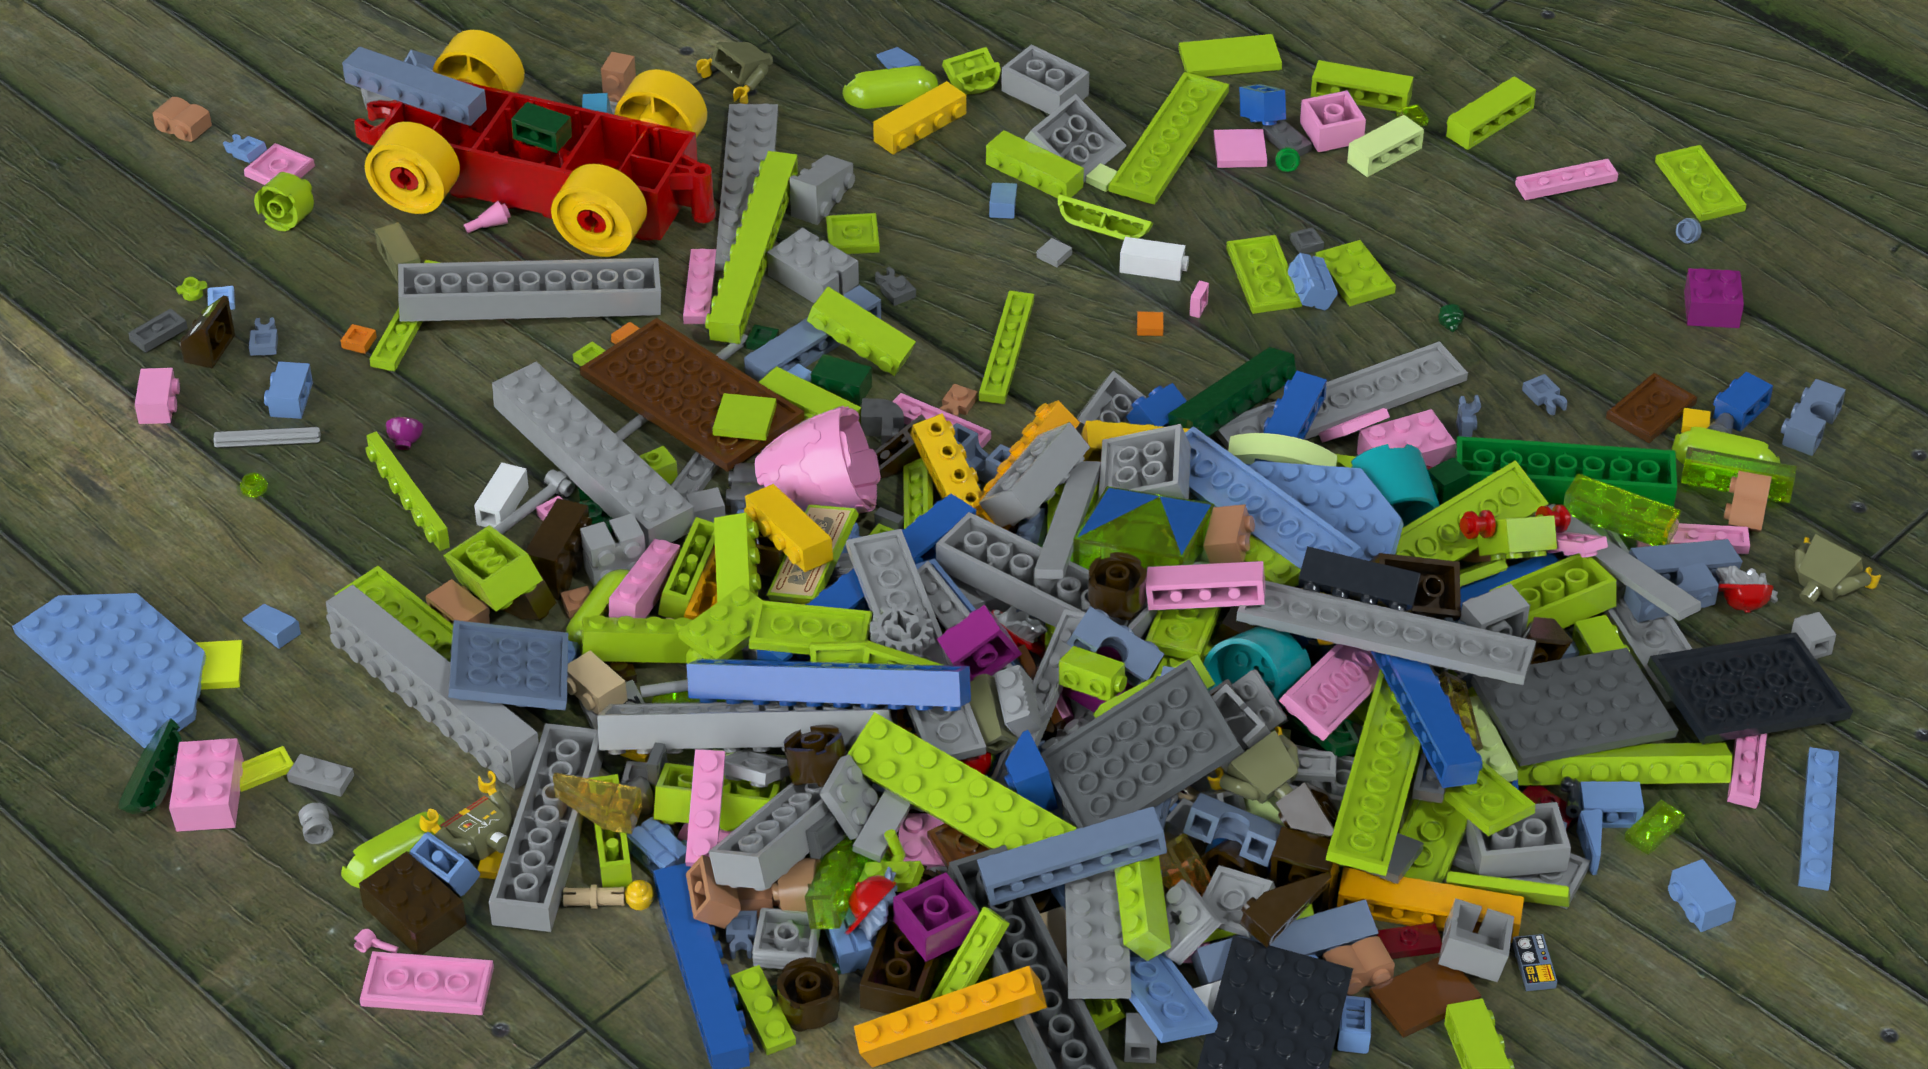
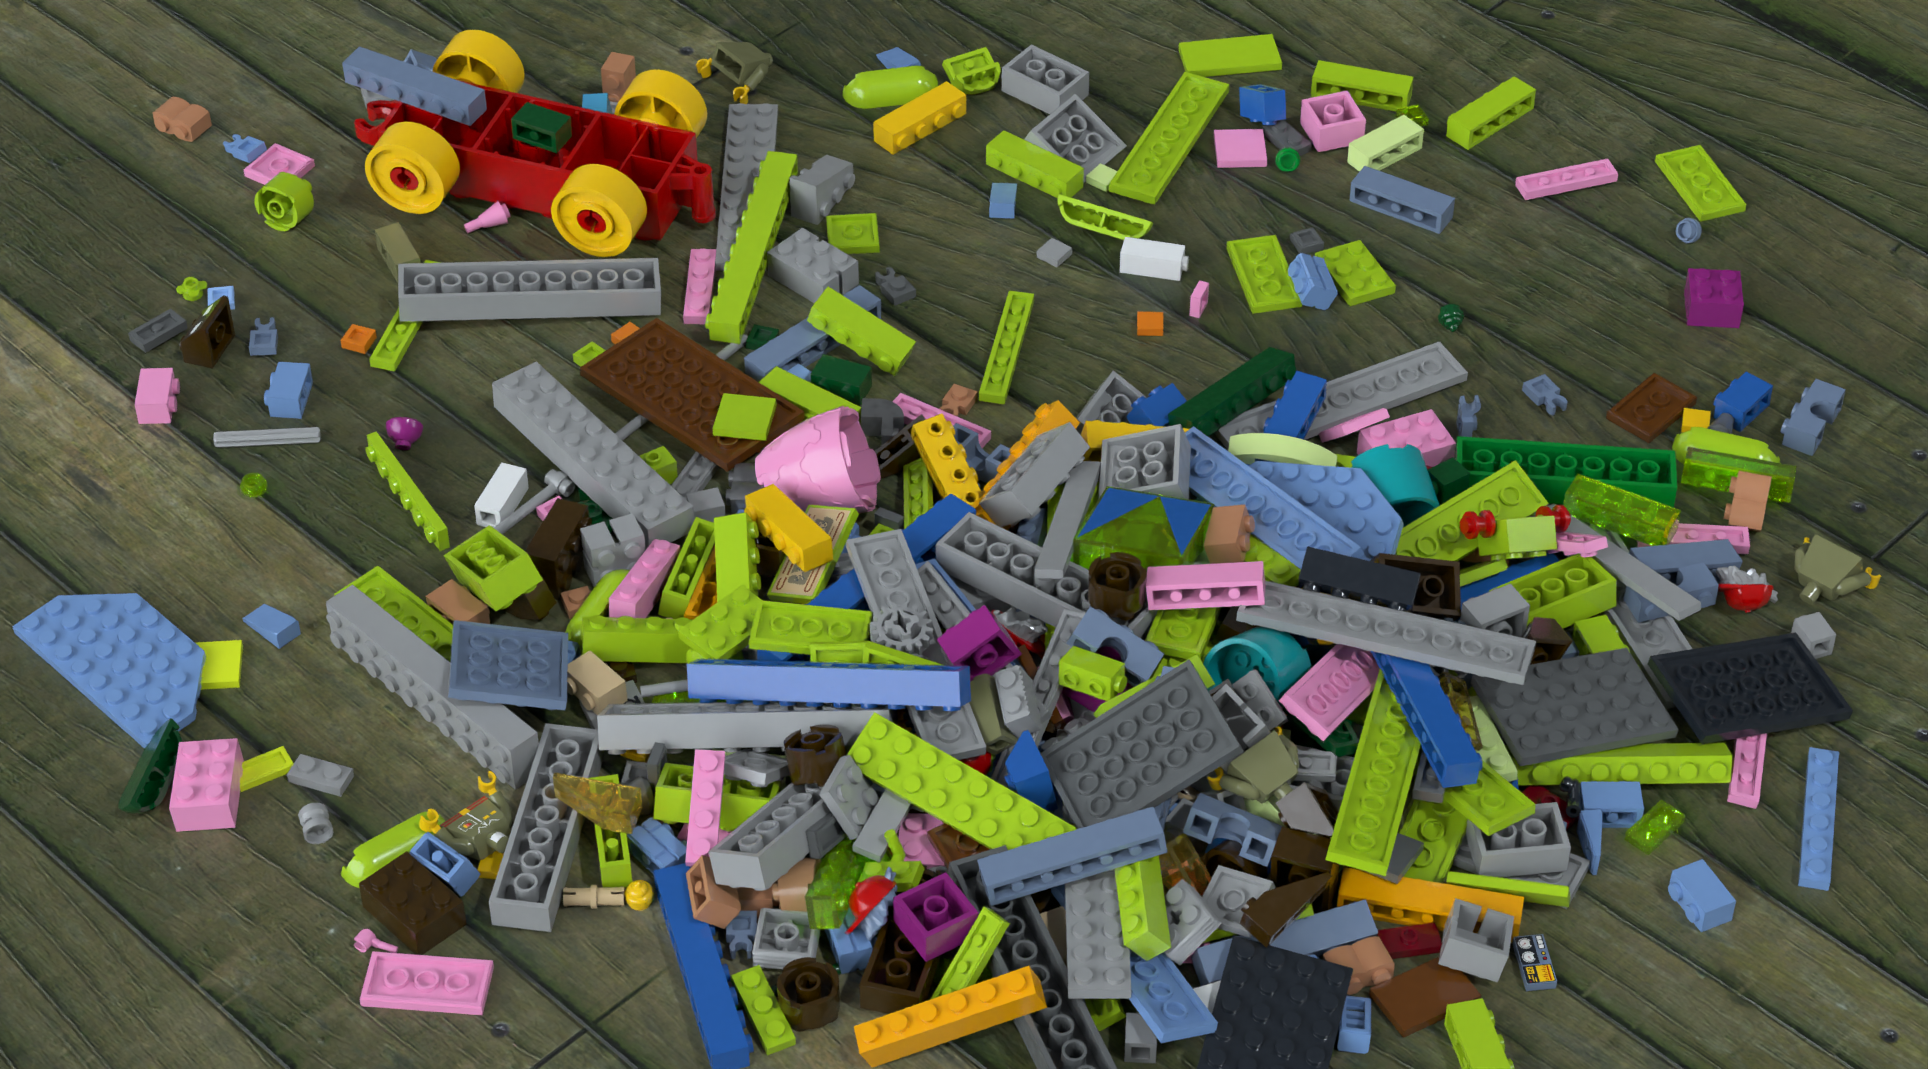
(1402, 199): none -> sand blue brick

